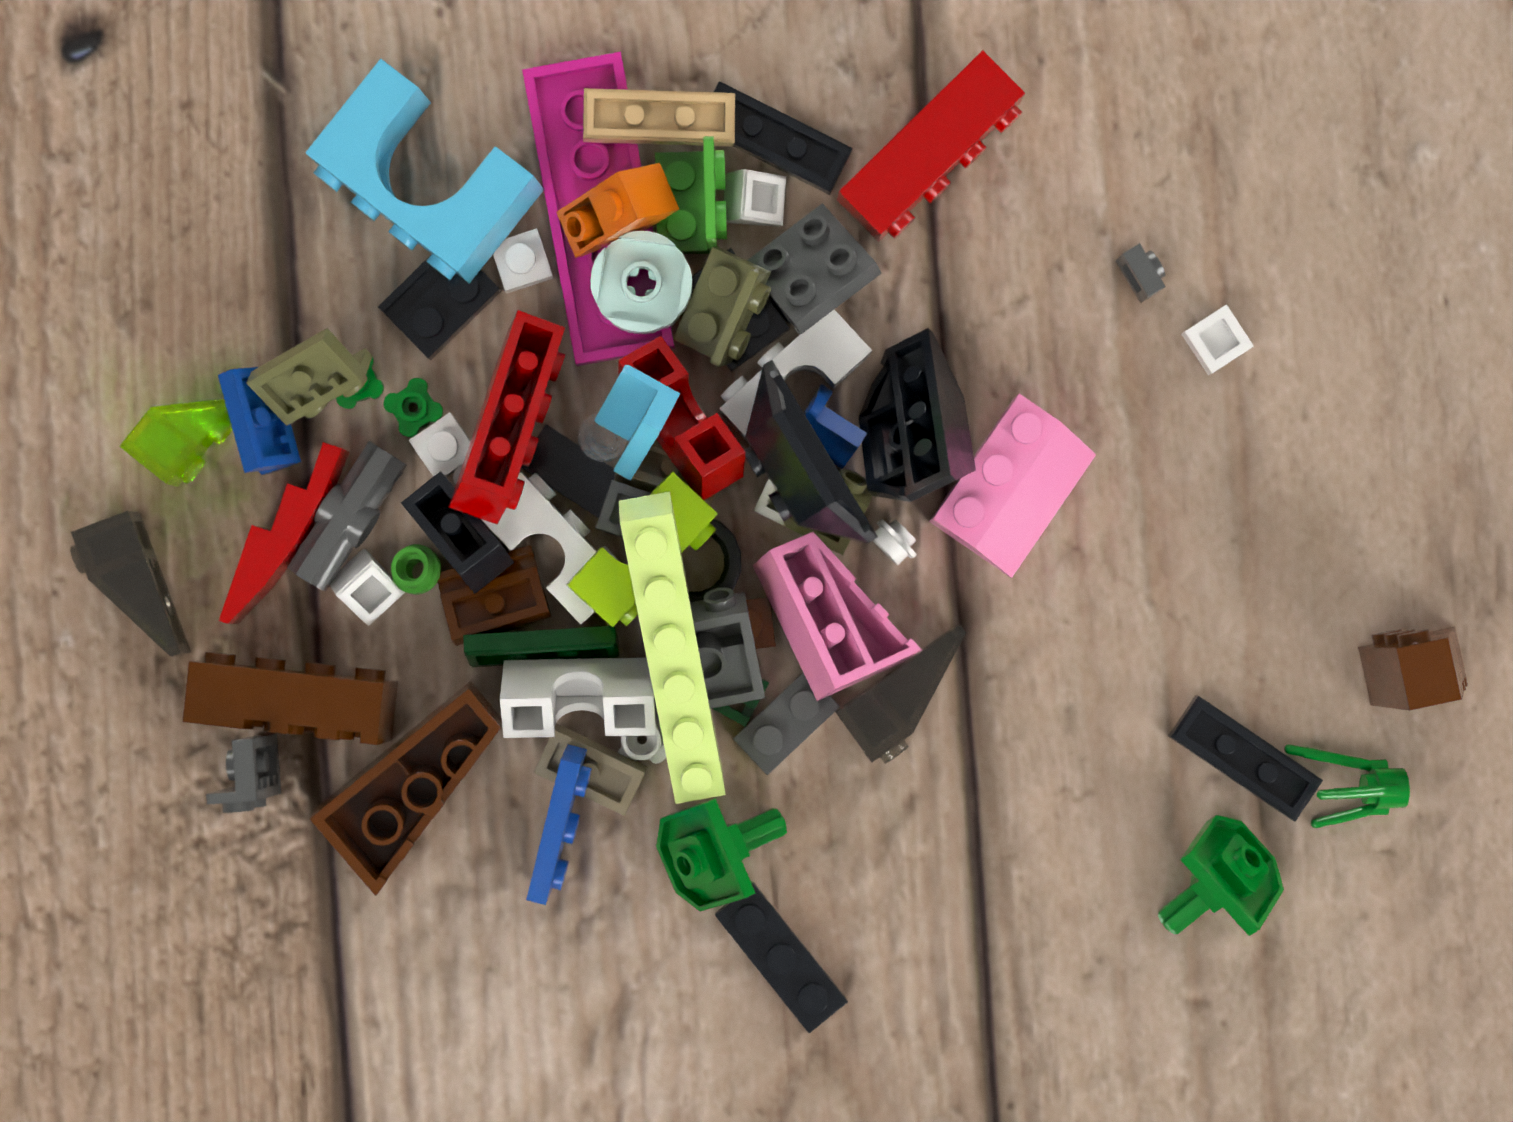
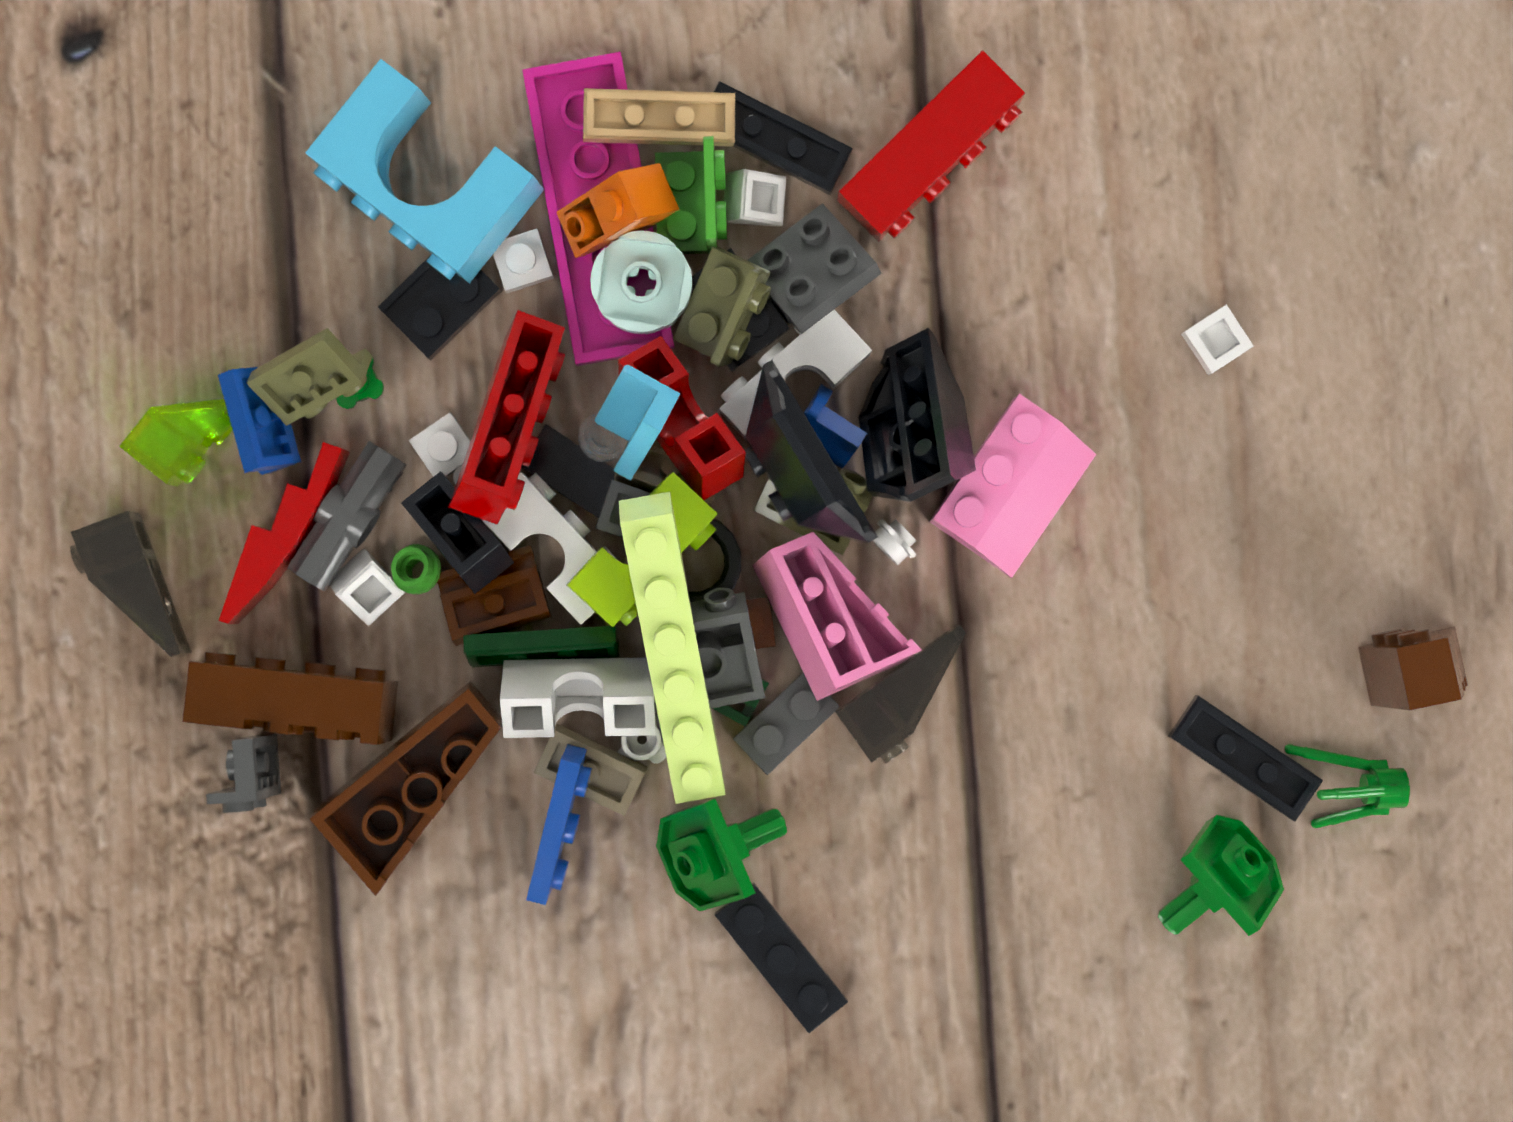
(399, 403): green plate -> none
(1142, 272): dark grey plate -> none

